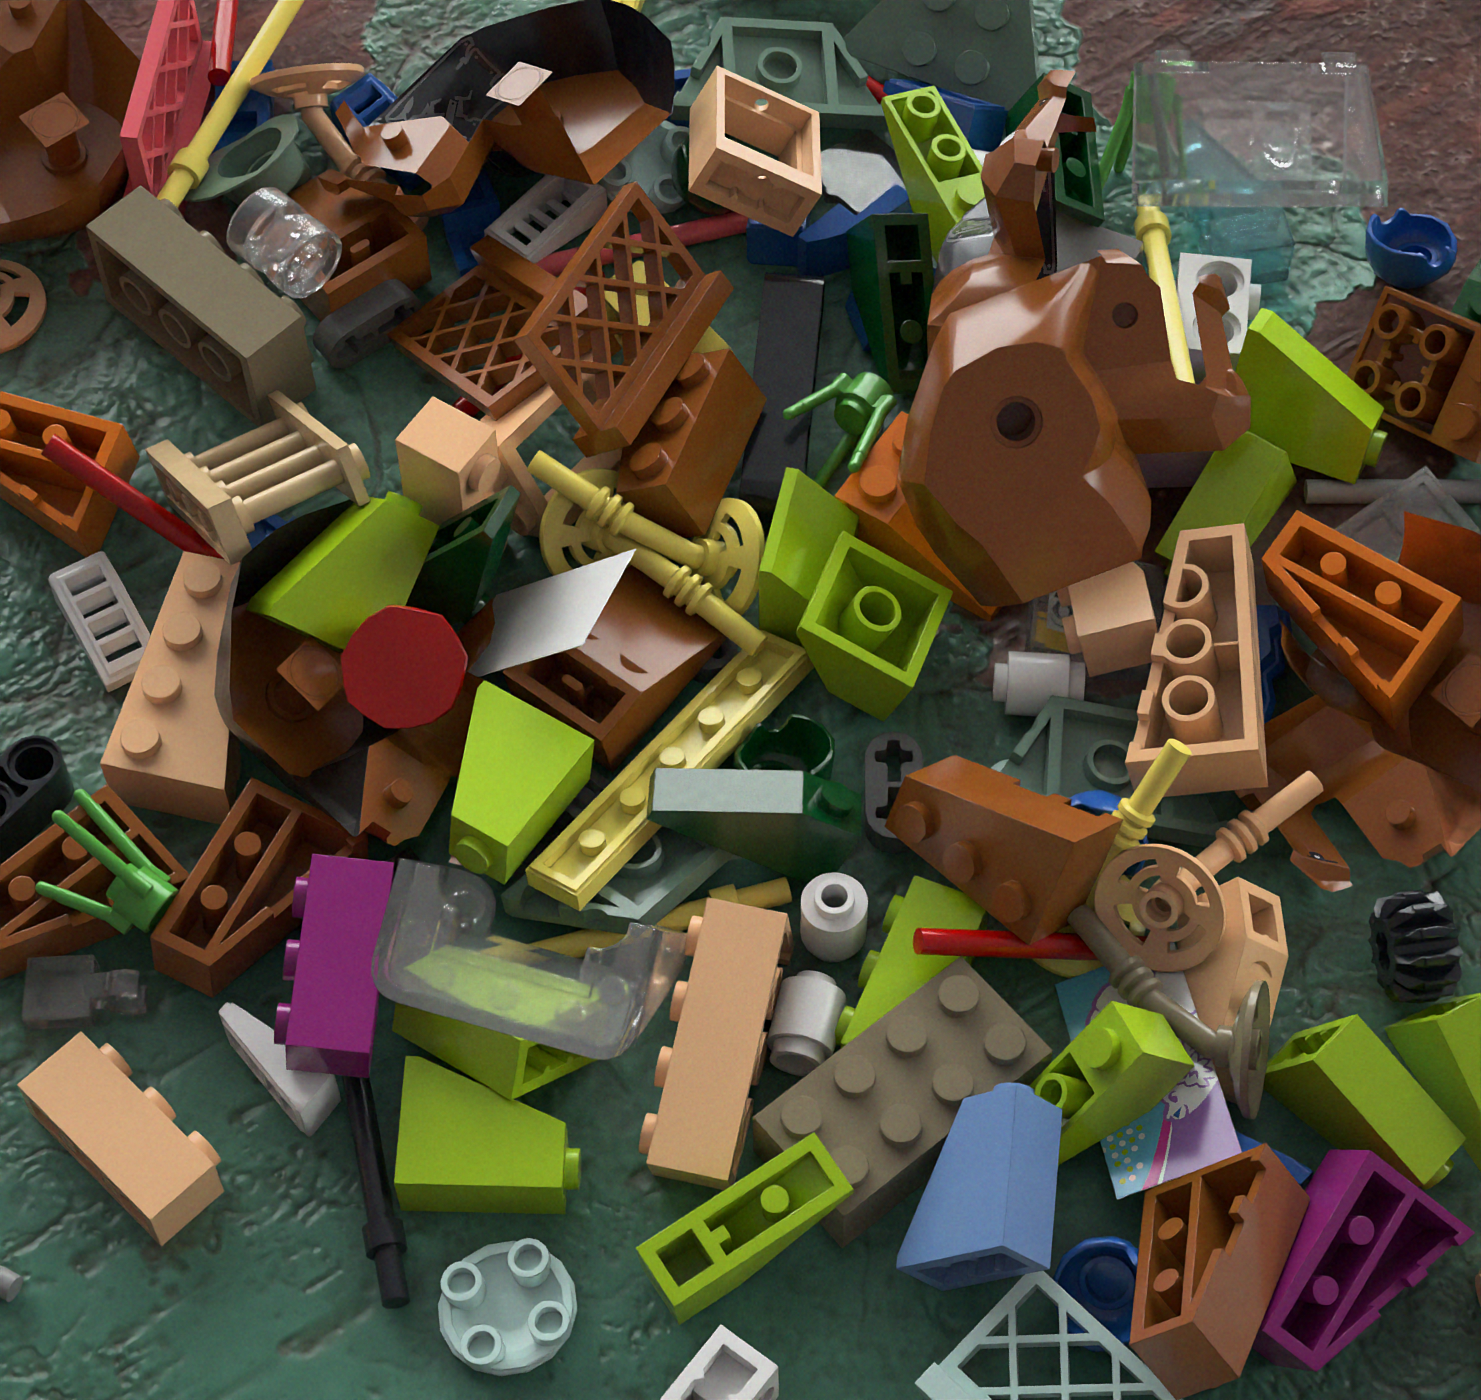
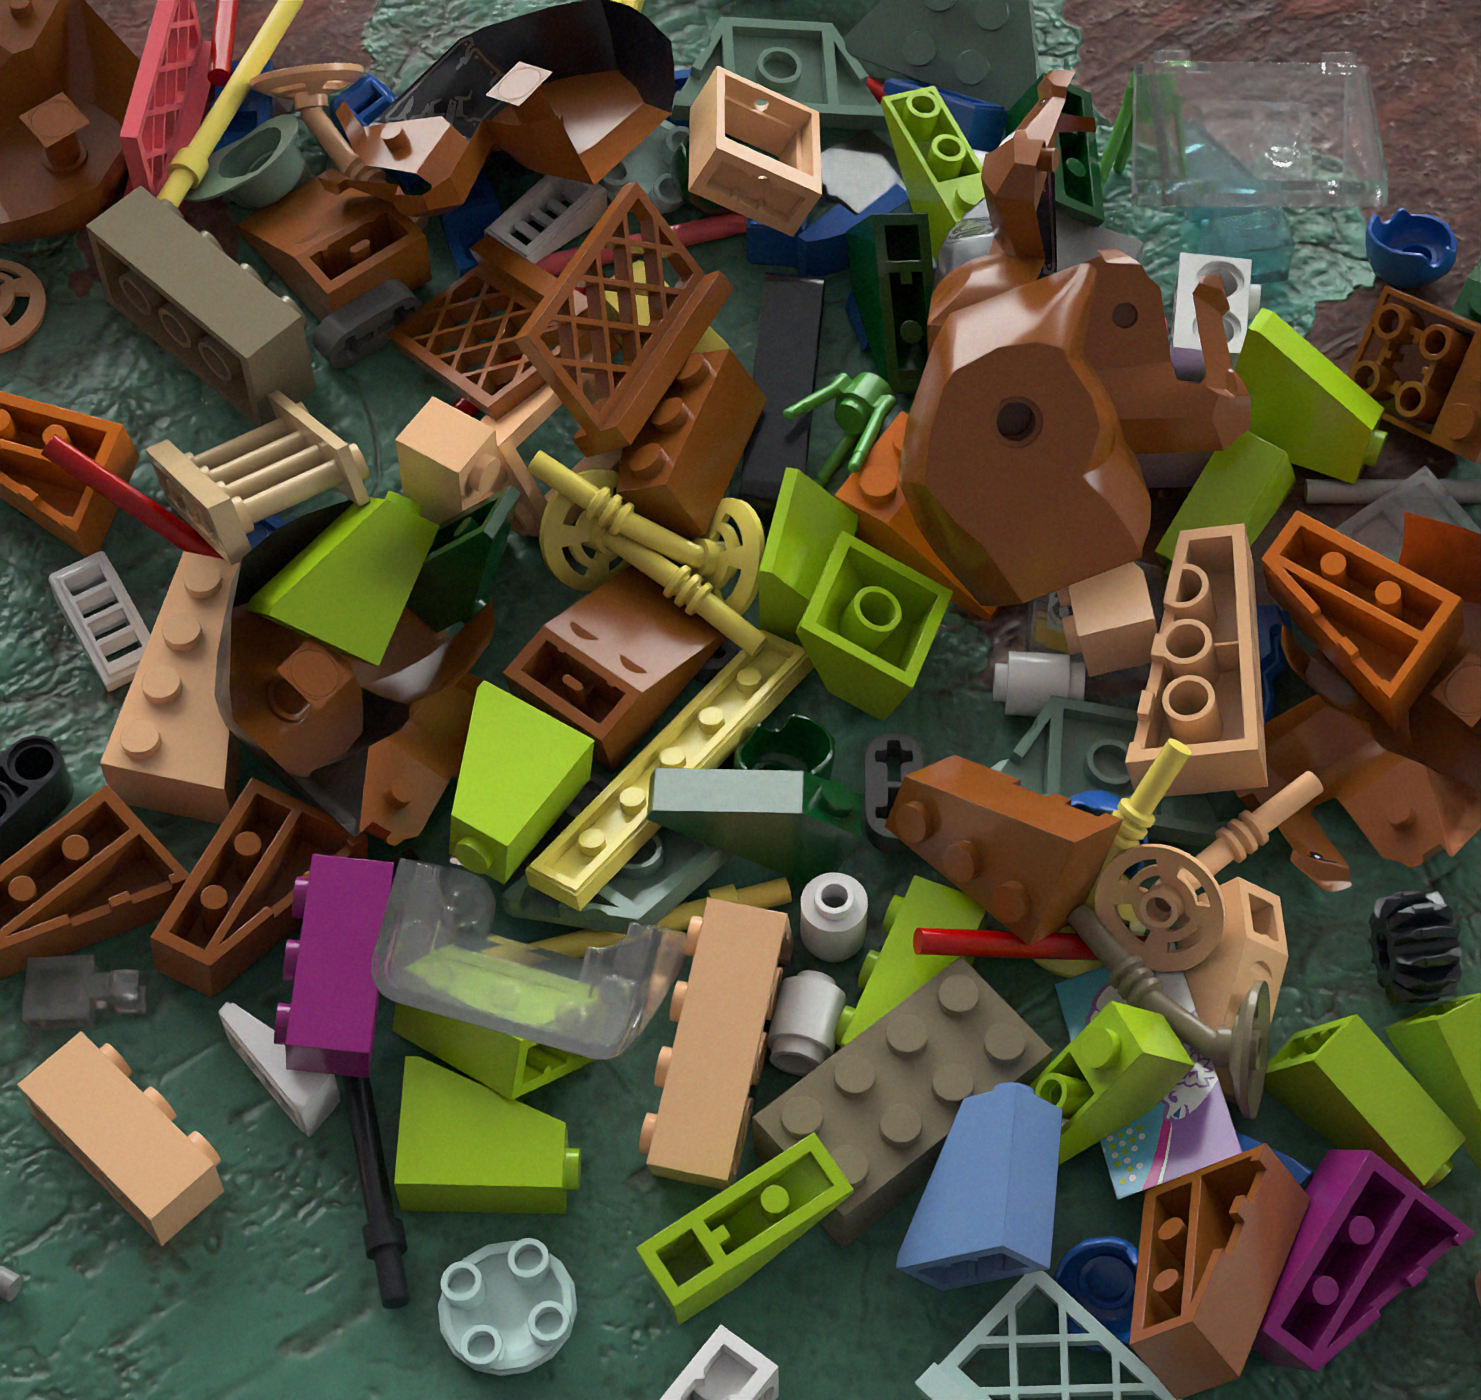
(139, 890): bright green plant -> none
(284, 242): clear wheel -> none
(404, 667): red hat -> none
(549, 614): white sticker -> none
(1154, 230): light yellow bar -> none

